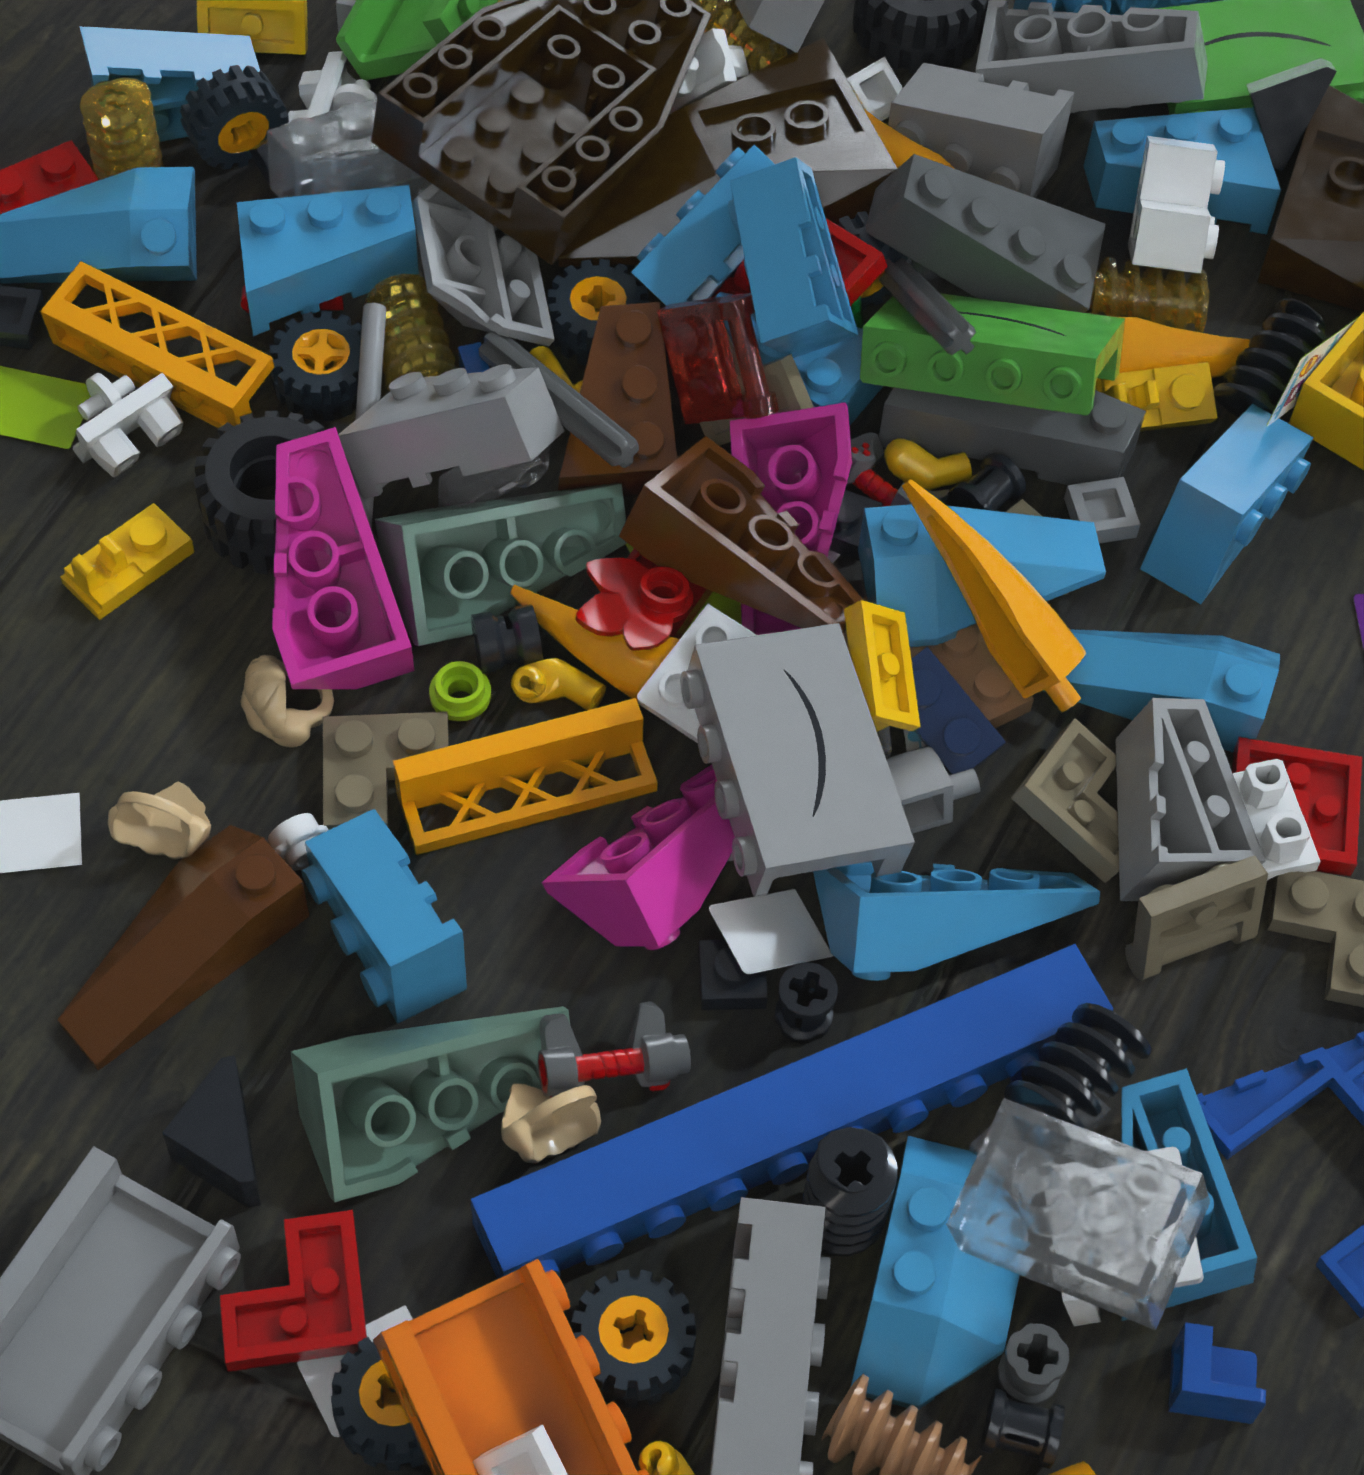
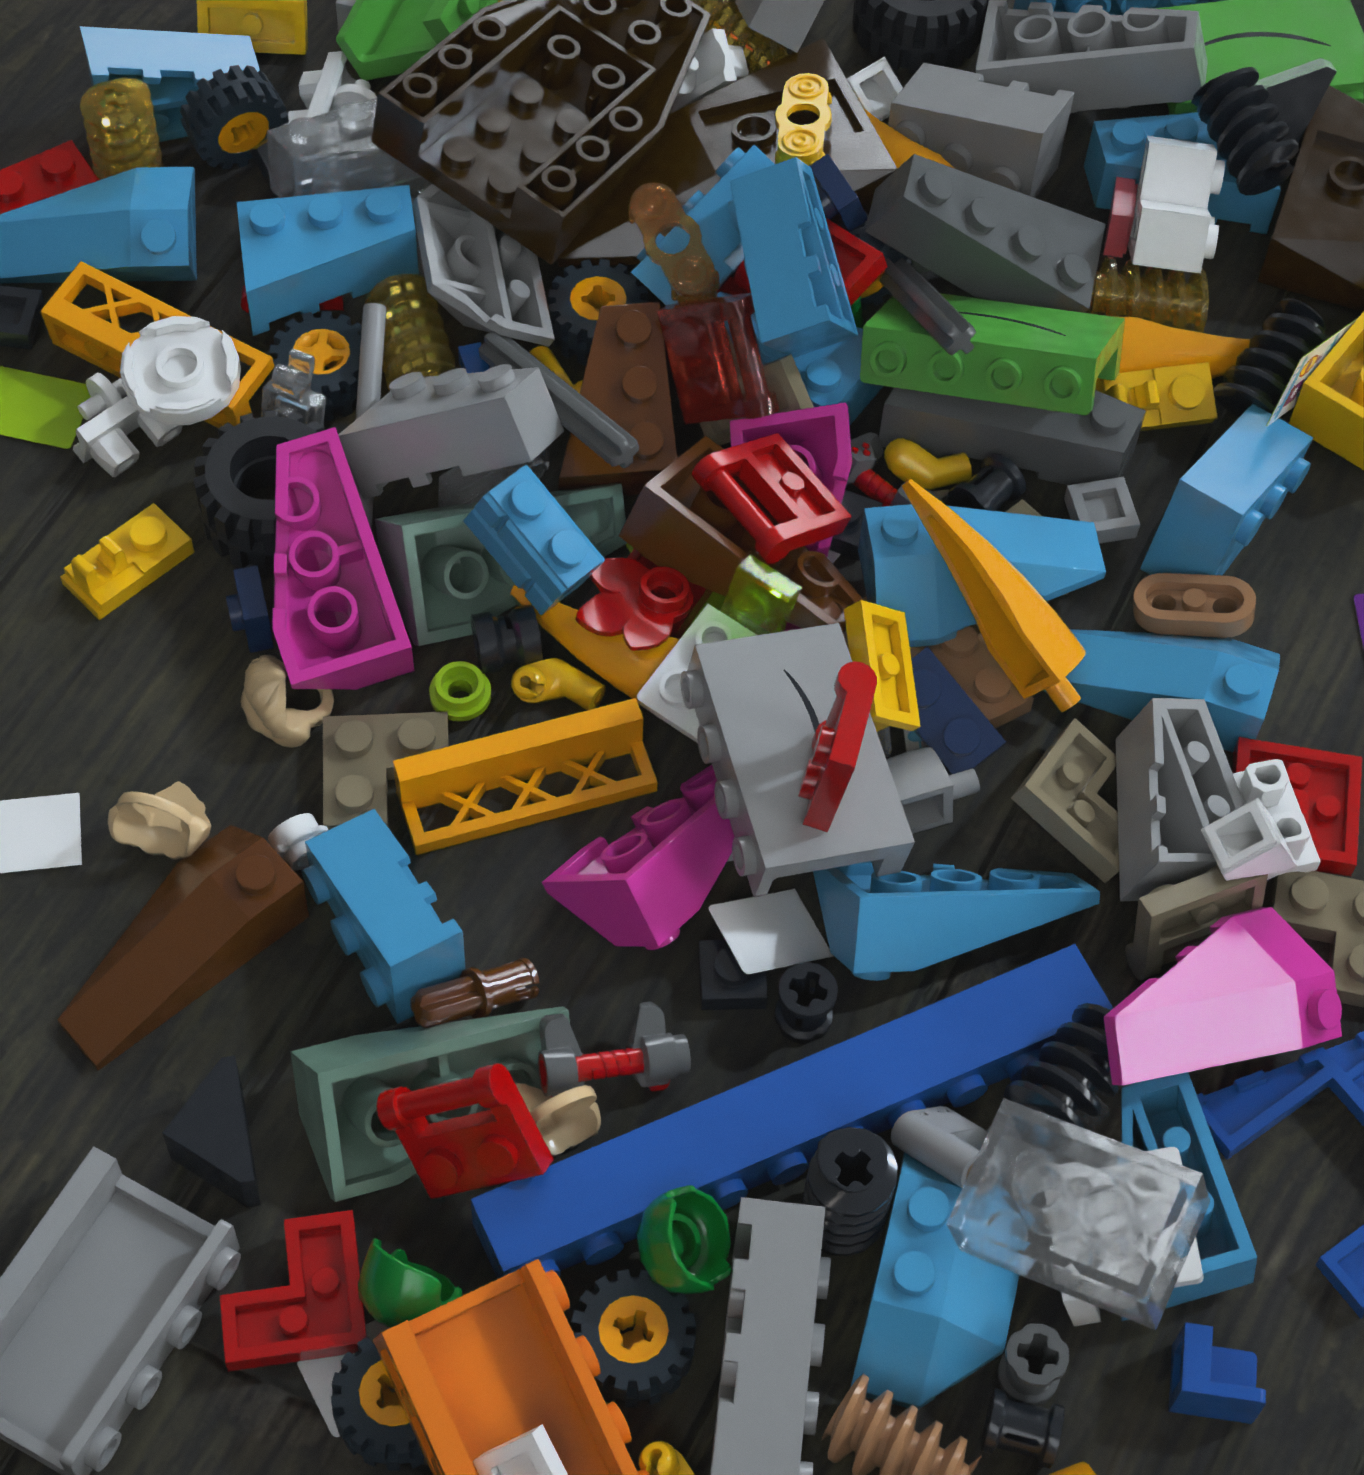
(180, 371): none -> white tile
(249, 609): none -> dark blue plate
(291, 390): none -> clear plate
(400, 1289): none -> green hair
(471, 1148): none -> red plate
(475, 993): none -> reddish brown axle
(533, 539): none -> dark azure brick
(685, 1241): none -> green hair
(689, 271): none -> clear orange piece
(760, 597): none -> clear neon green plate
(782, 485): none -> red plate
(803, 141): none -> yellow piece
(836, 194): none -> dark blue plate
(837, 744): none -> red plate
(939, 1141): none -> light grey piece
(1120, 217): none -> coral tile
(1194, 605): none -> medium nougat plate
(1226, 1001): none -> wedge
(1246, 130): none -> black piece
(1248, 843): none -> white slope

